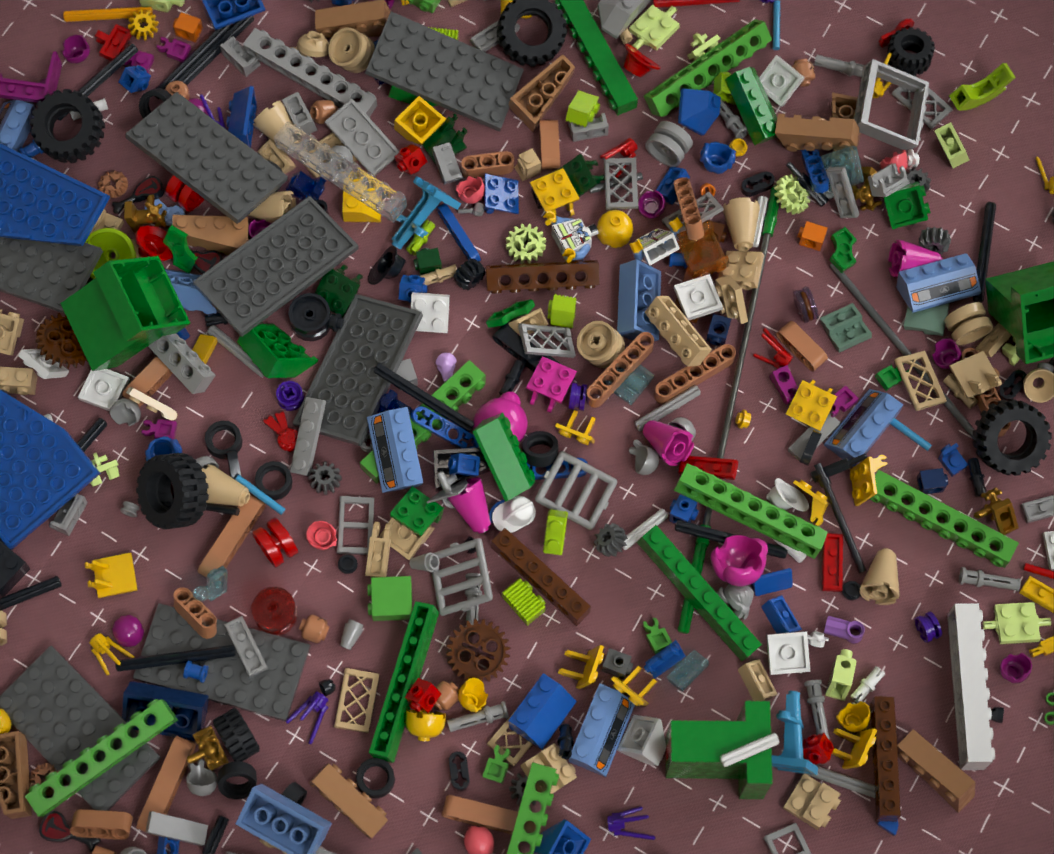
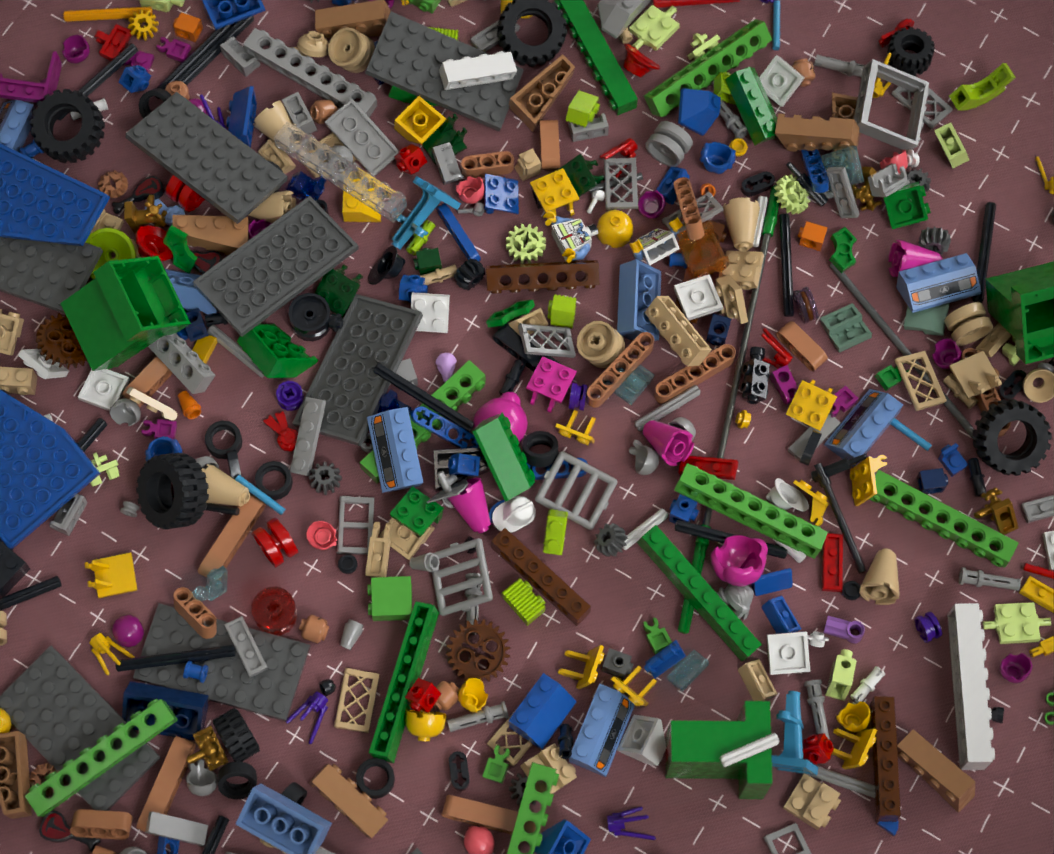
(189, 406): none -> orange cone
(197, 328): none -> dark blue brick
(477, 70): none -> white brick
(596, 195): none -> white hand
(755, 377): none -> black brick
(786, 265): none -> black axle

